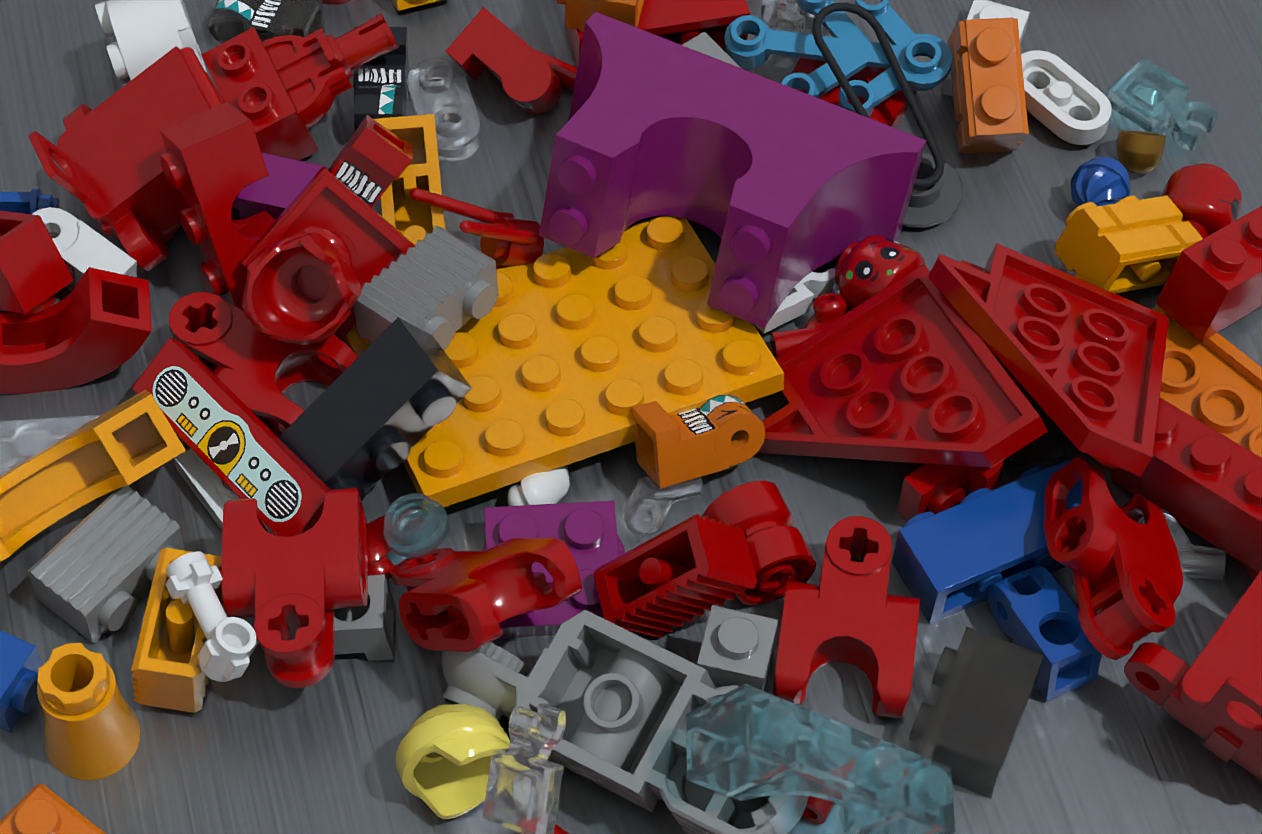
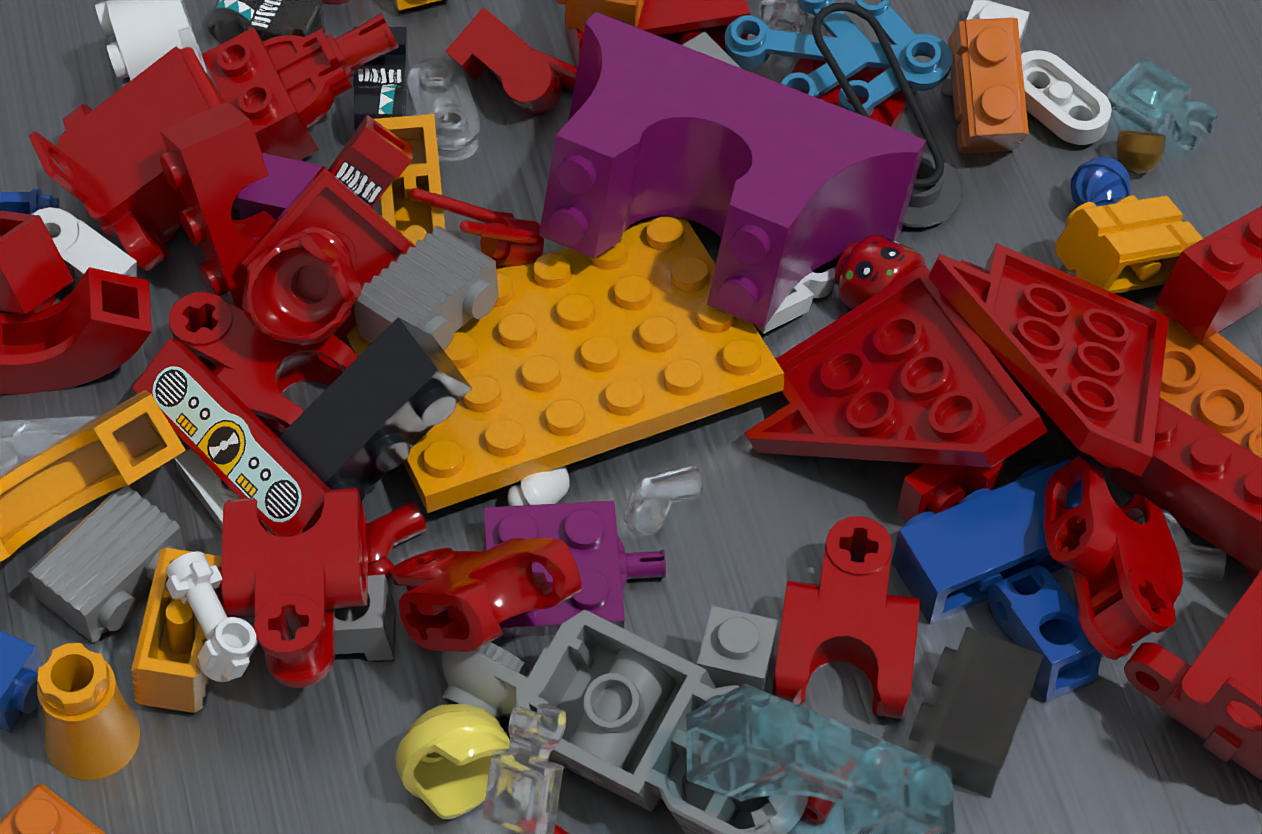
(415, 525): clear light blue plate -> none
(675, 576): red brick -> none
(696, 440): orange leg -> none
(774, 545): red wheel -> none
(827, 309): red arm -> none
(1205, 197): red head -> none

